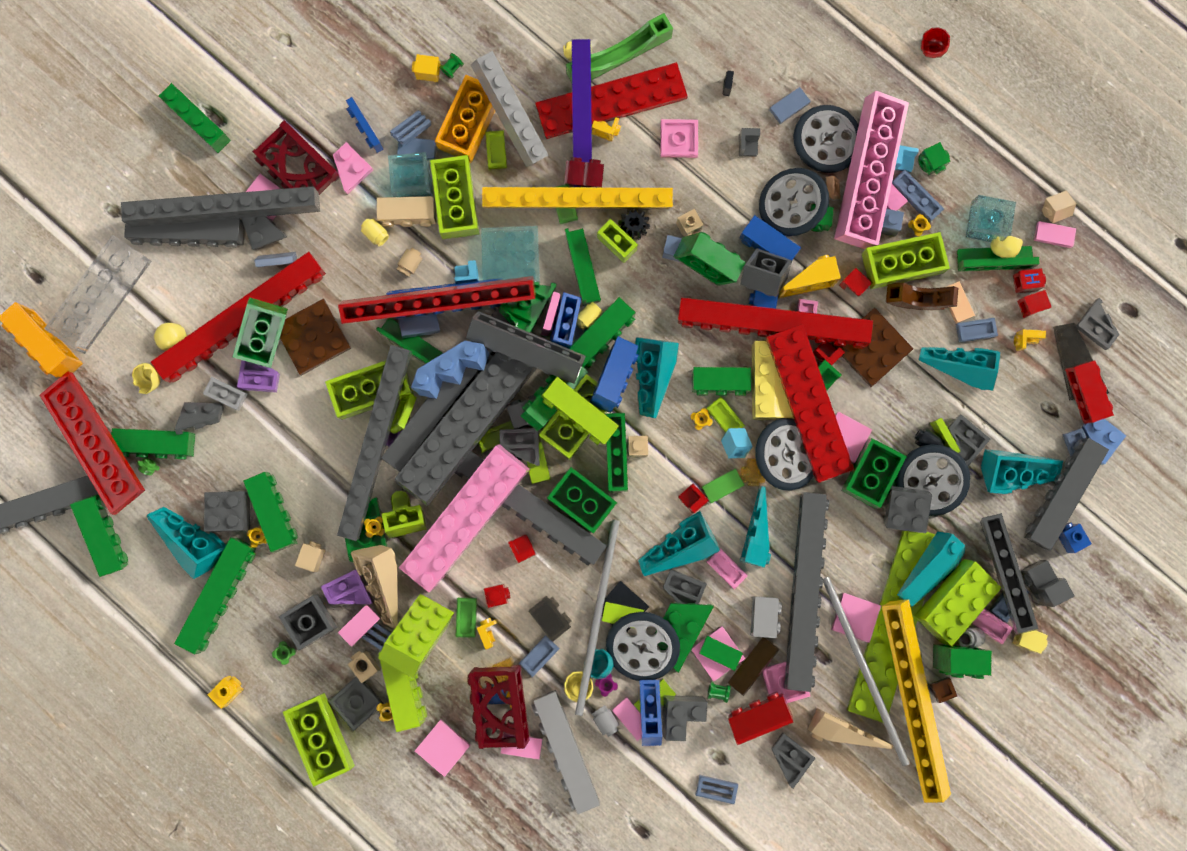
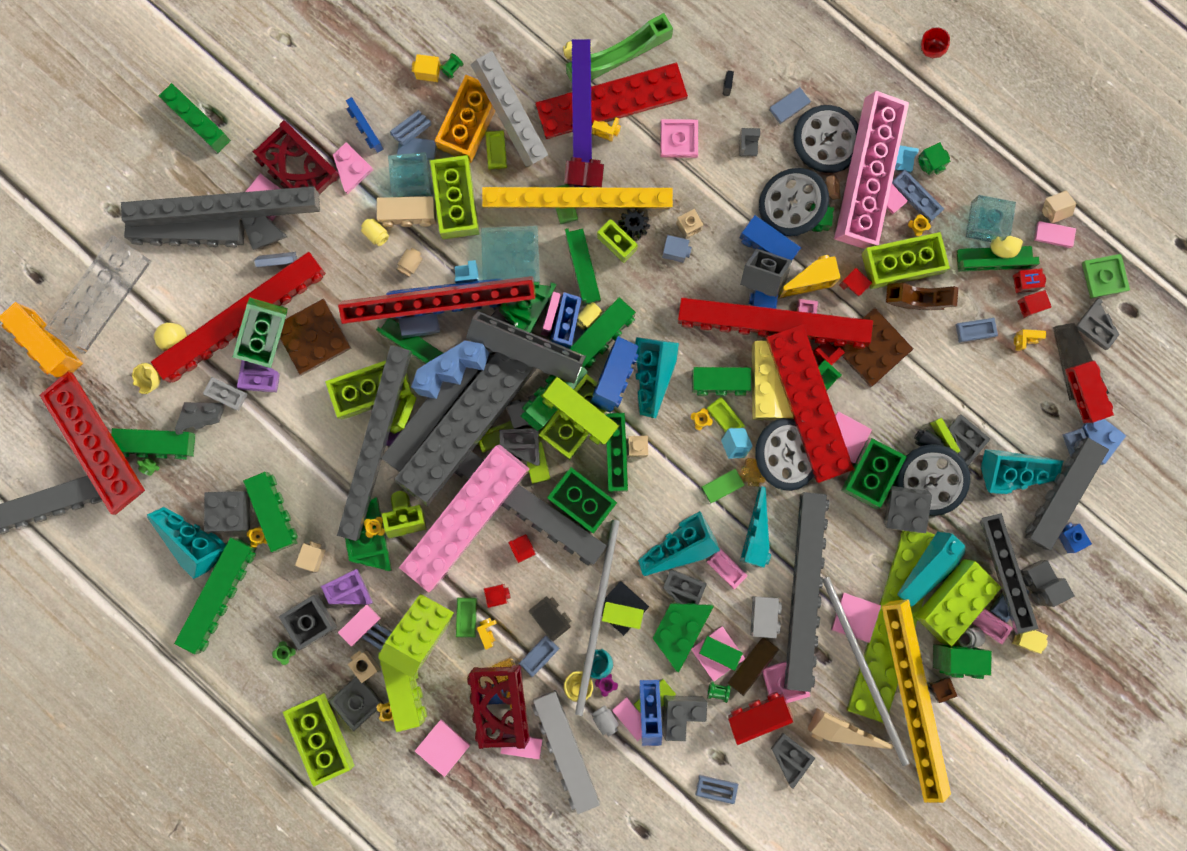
(99, 535): green brick -> none
(226, 691): yellow brick -> none
(380, 573): tan wedge -> none
(640, 621): wedge -> none
(693, 498): red panel -> none
(709, 259): green brick -> none
(892, 222): sand blue brick -> none
(963, 310): light nougat tile -> none
(974, 368): teal wedge -> none
(1105, 276): none -> bright green plate

